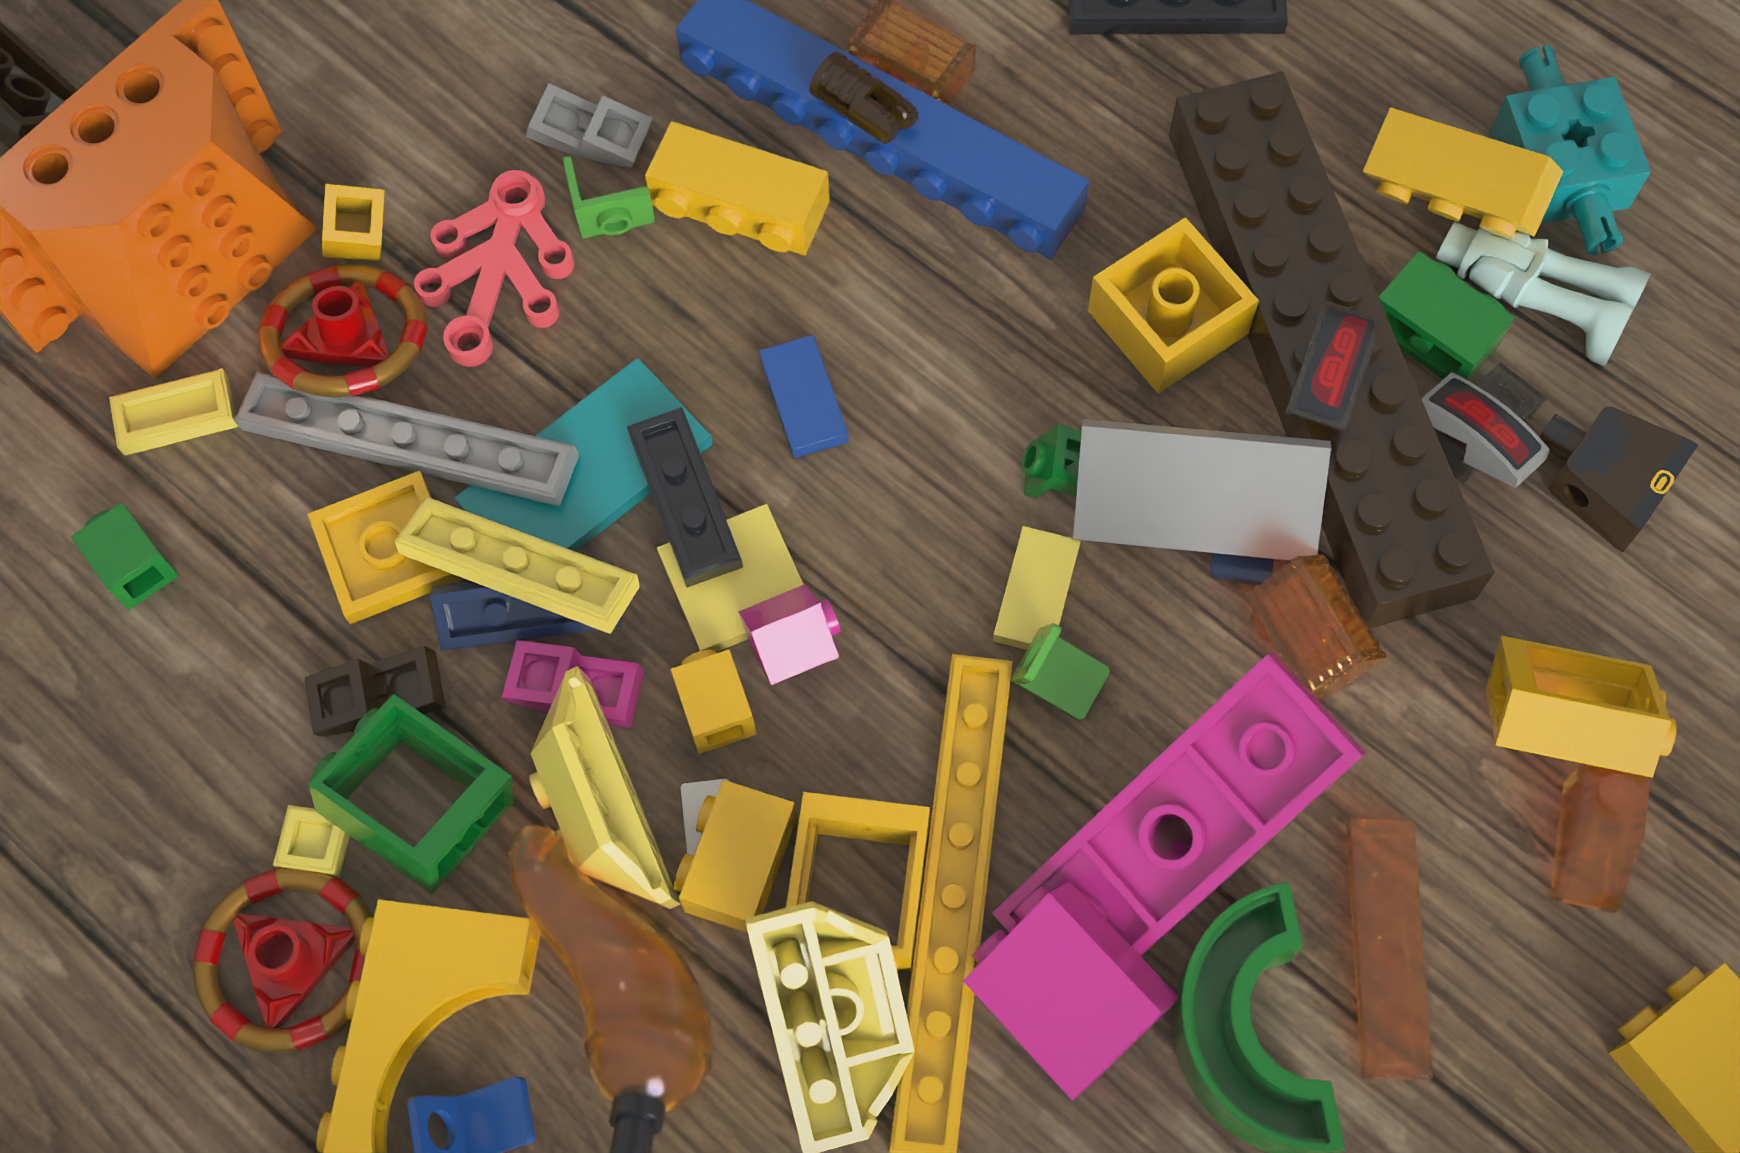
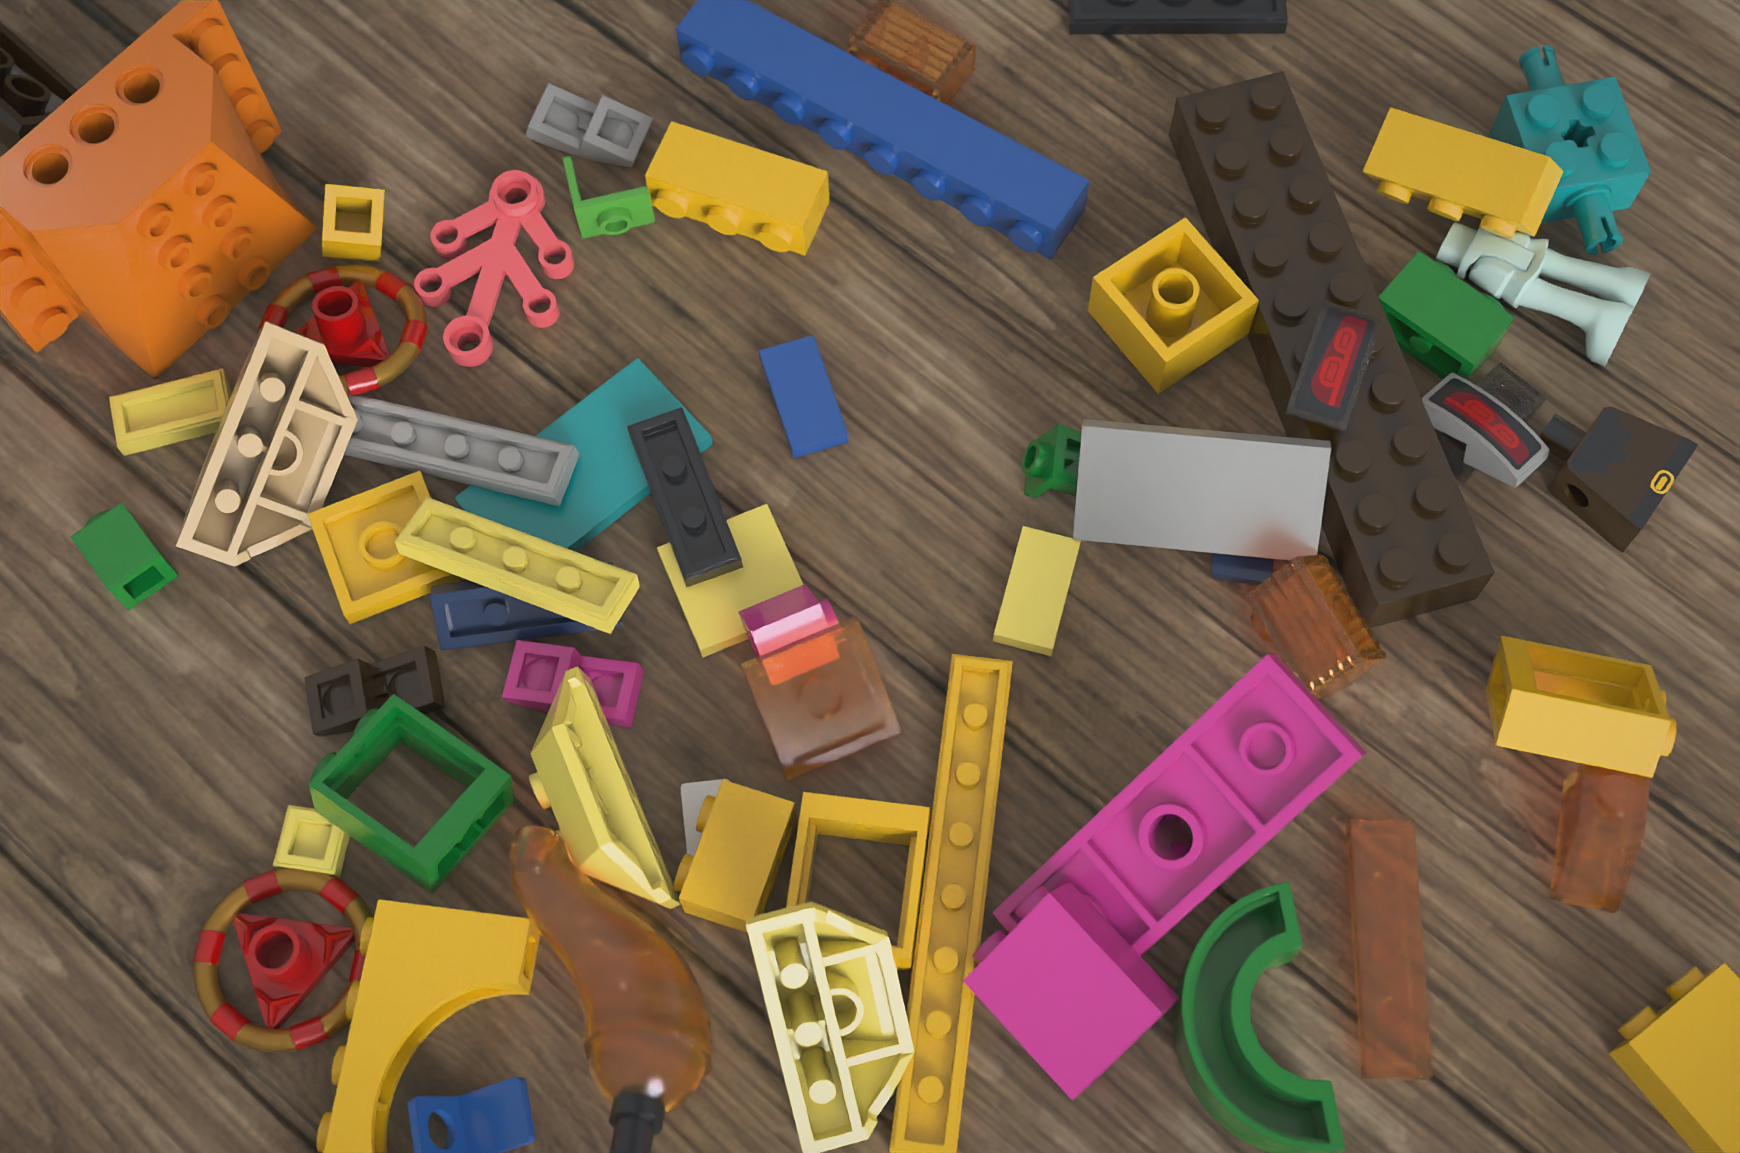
(270, 451): none -> tan wedge
(713, 699): yellow brick -> none
(821, 697): none -> clear orange tile
(862, 98): dark brown hinge -> none
(1060, 673): bright green bracket -> none

